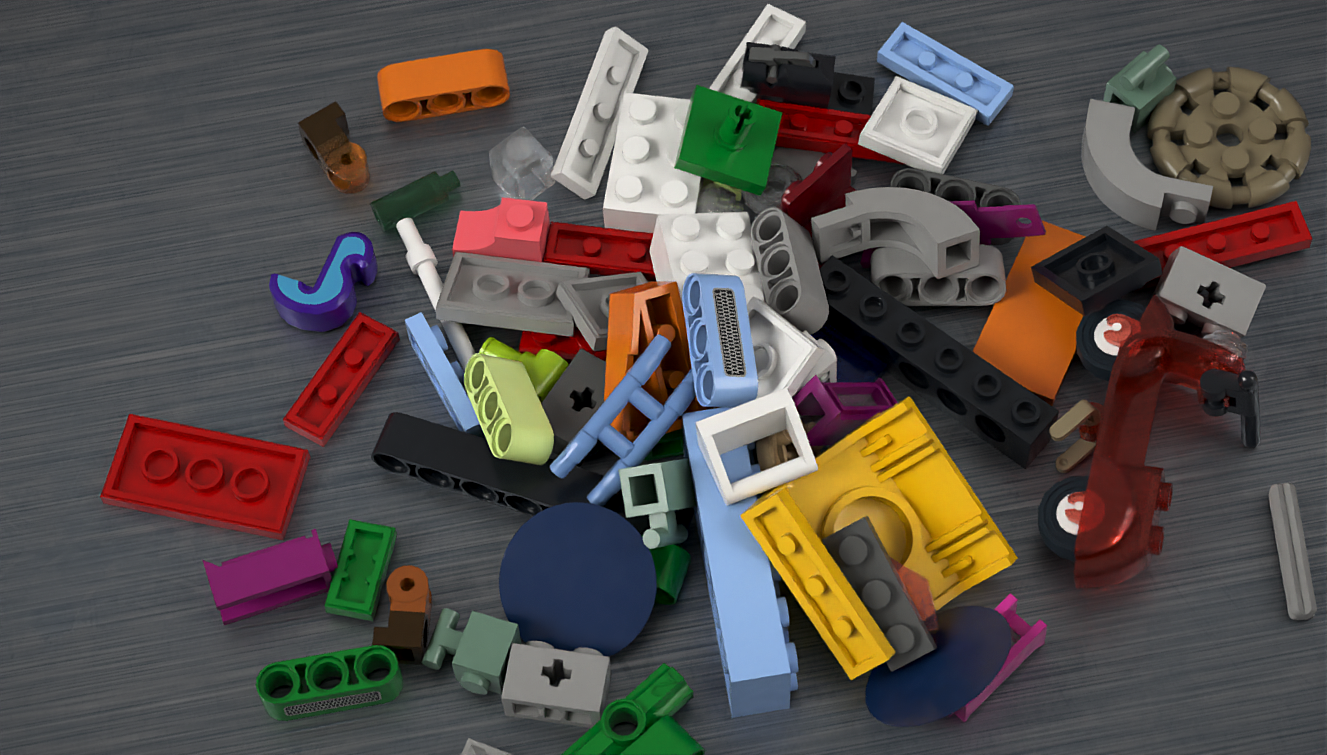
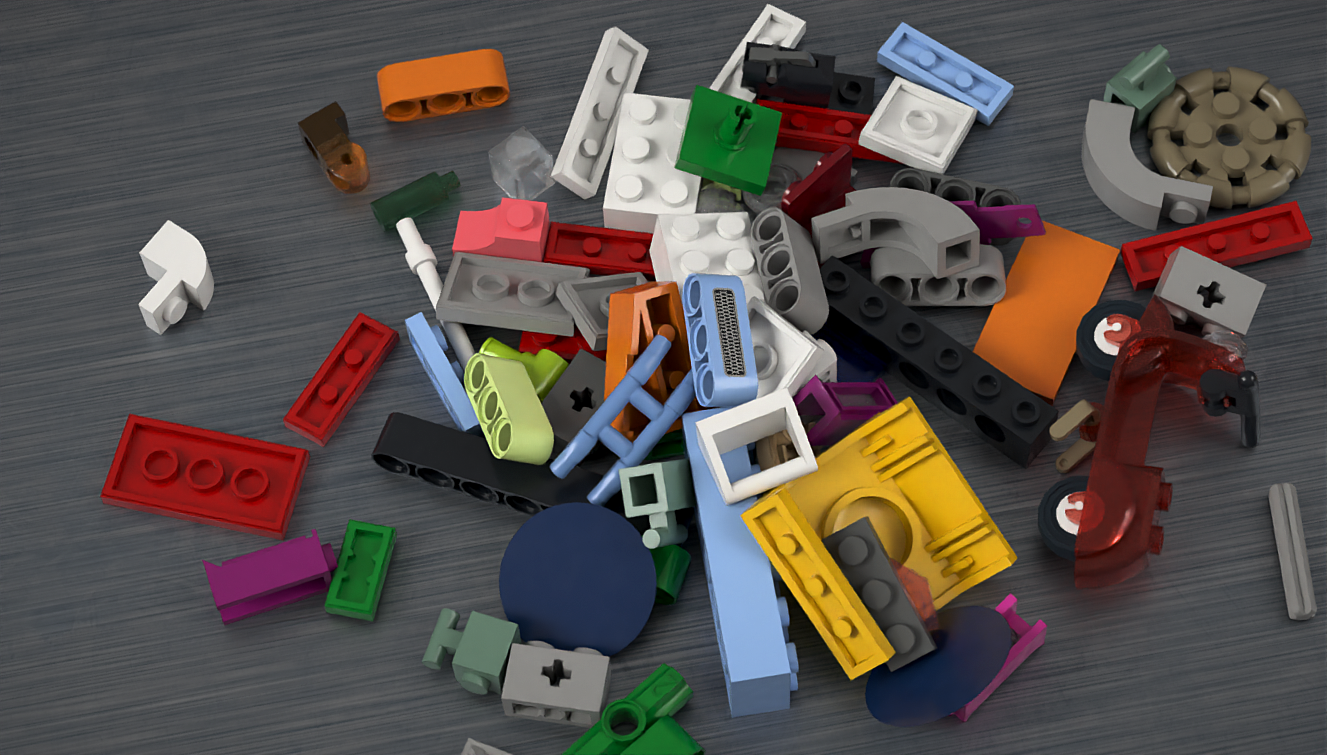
(182, 276): none -> white brick
(308, 672): green beam -> none
(333, 295): dark purple animal -> none
(408, 615): leg -> none
(1096, 270): black plate -> none

